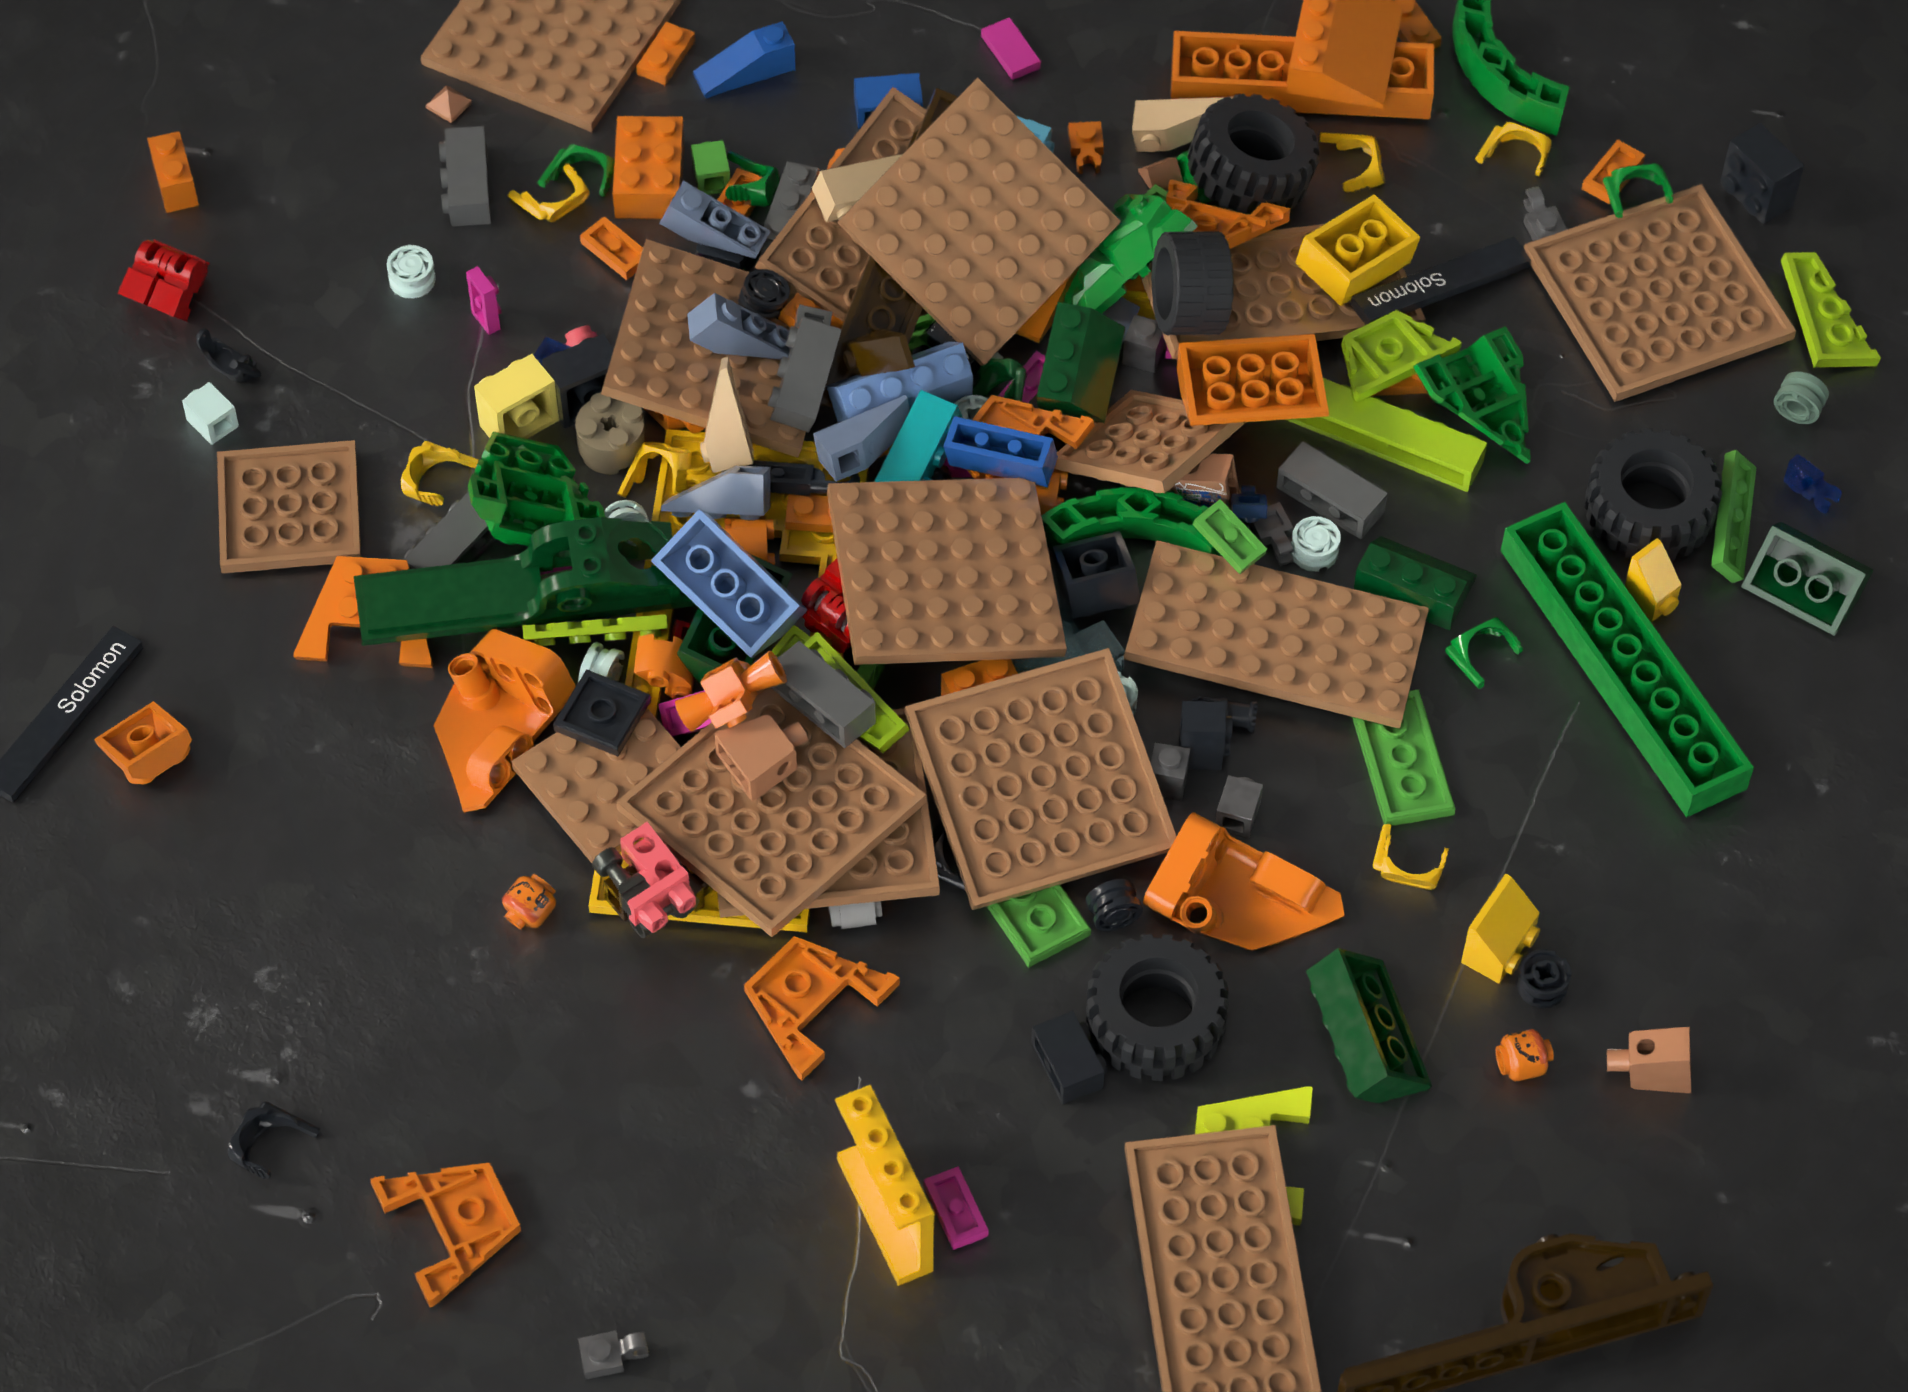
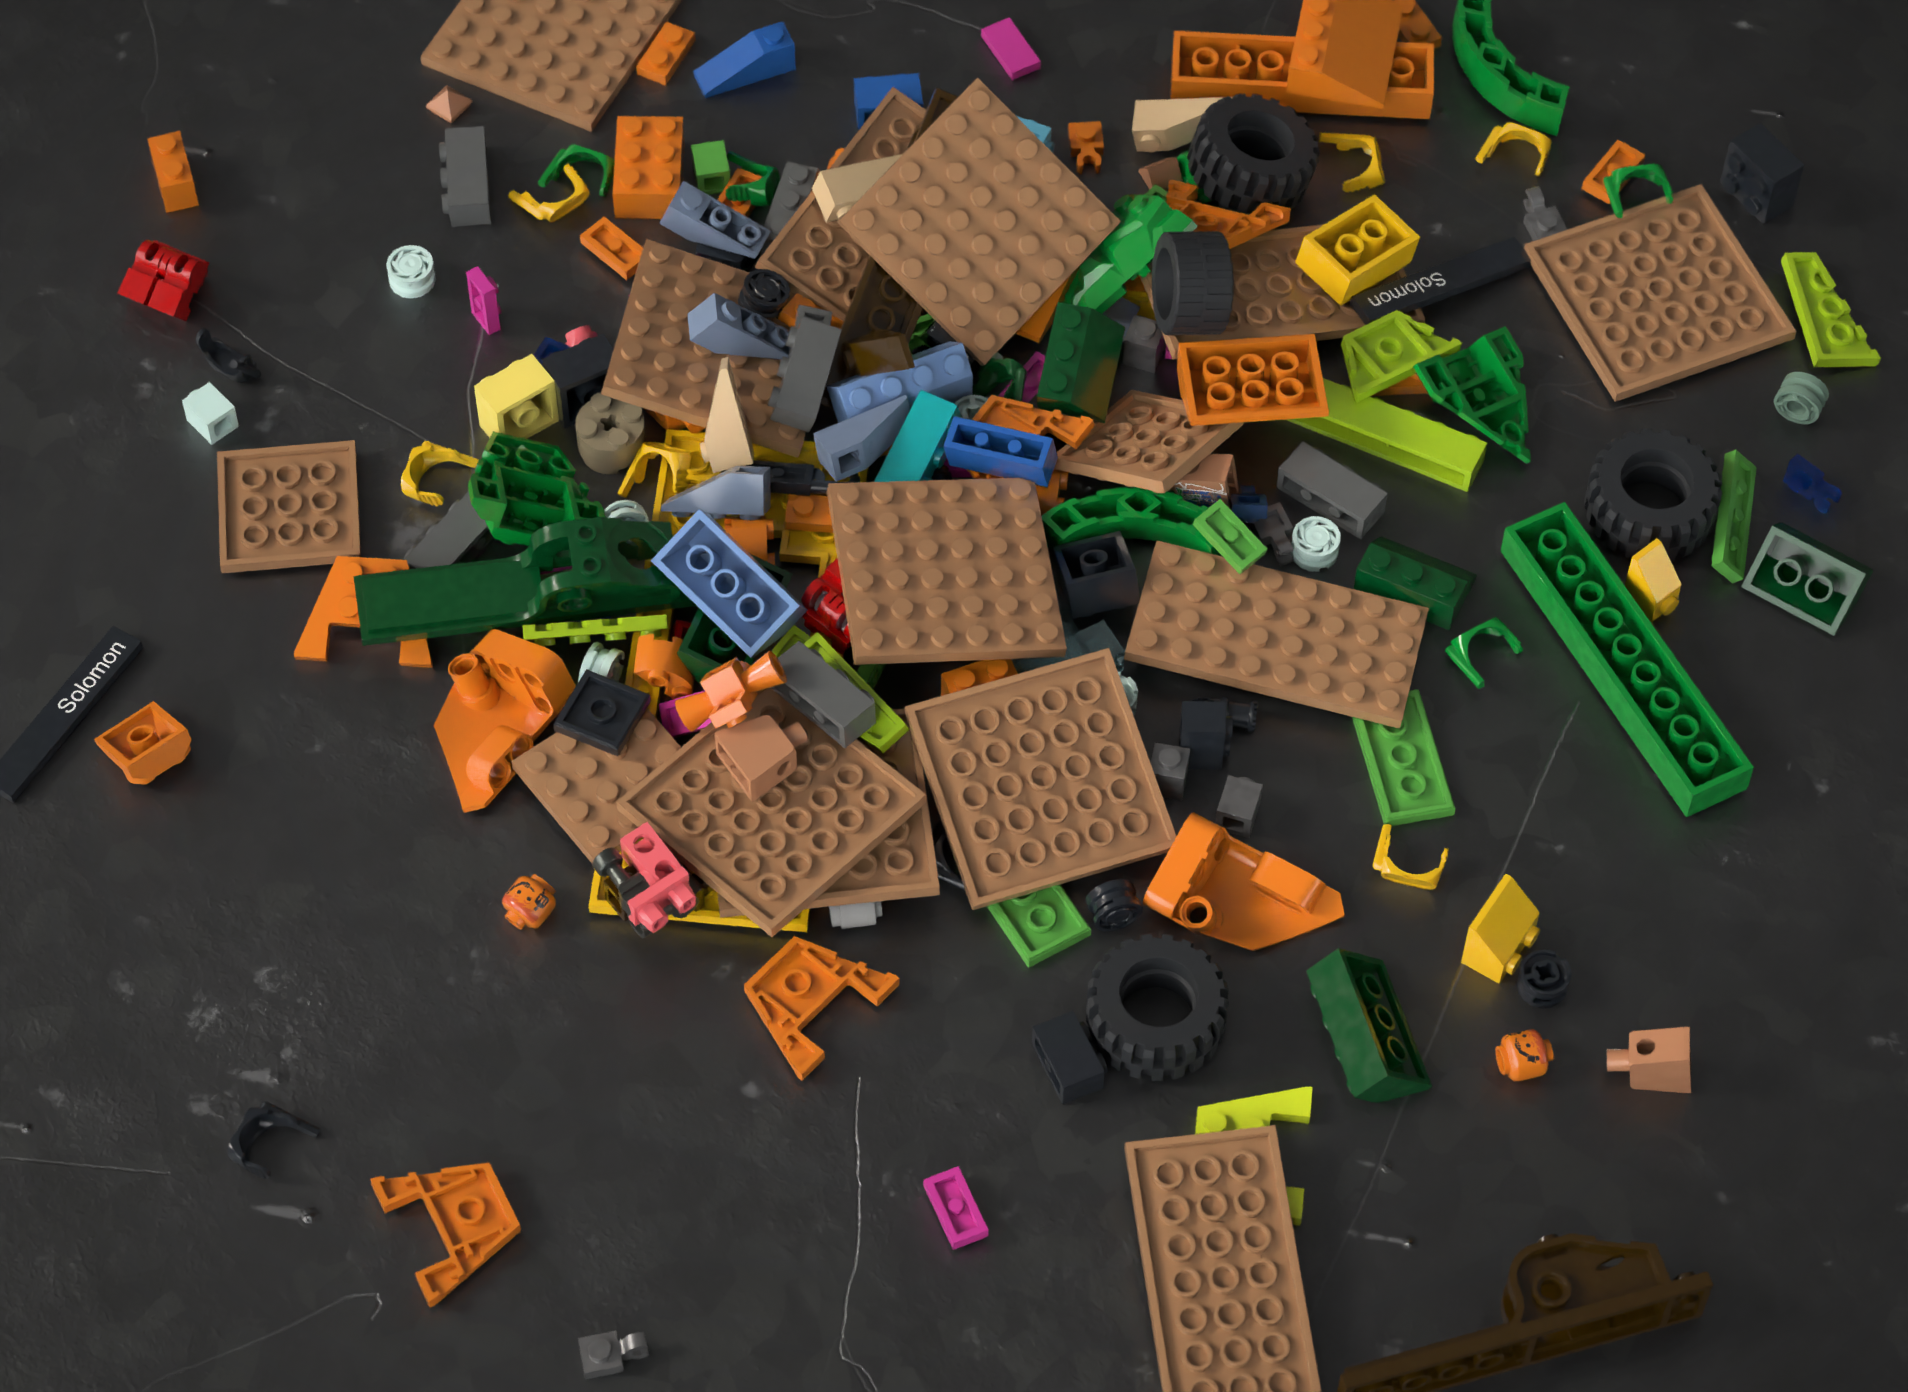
(886, 1187): yellow panel -> none

